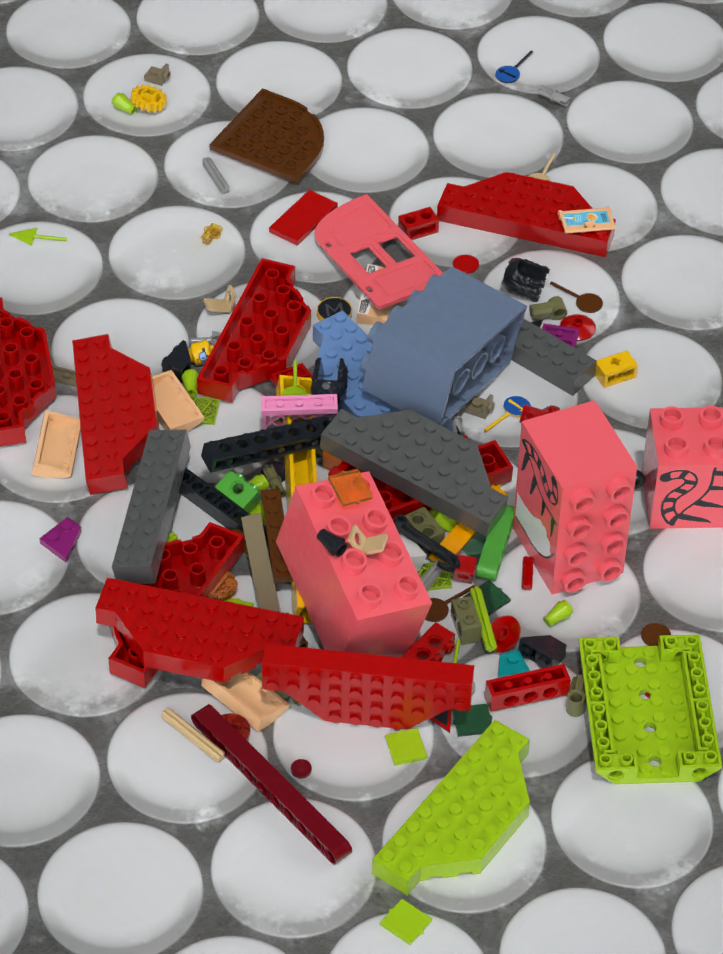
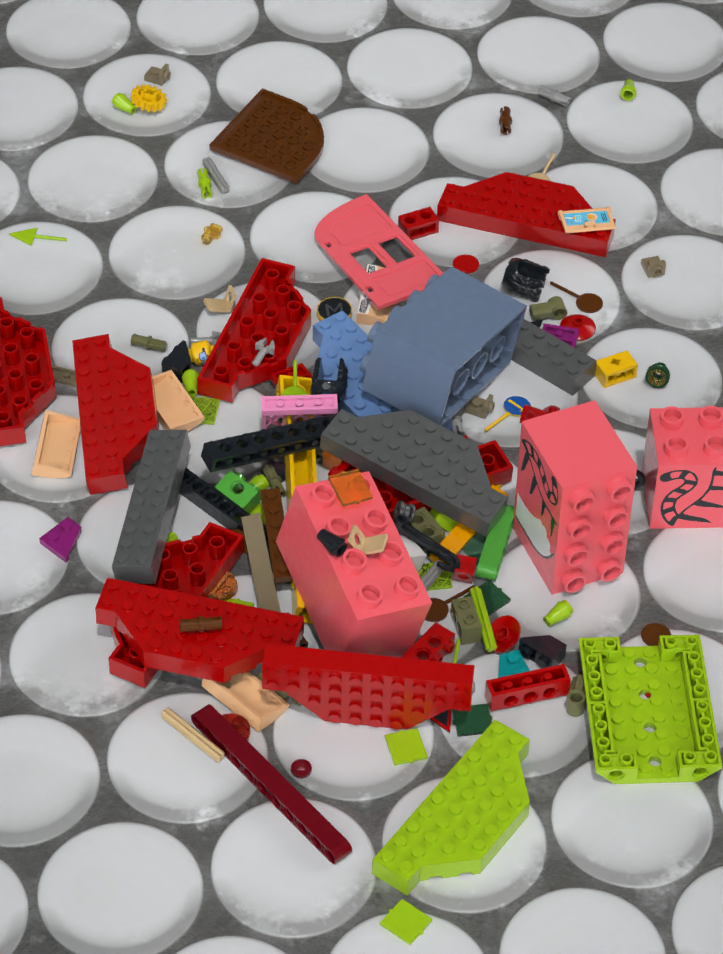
(148, 342): none -> olive axle
(200, 624): none -> reddish brown pin
(204, 183): none -> lime pin
(260, 345): none -> light grey bar
(302, 217): red tile -> none
(404, 509): none -> dark grey wheel
(505, 120): none -> reddish brown pin
(510, 74): blue piece -> none
(527, 573): red axle -> none
(628, 90): none -> lime cone
(653, 266): none -> dark tan bracket
(662, 378): none -> dark green piece

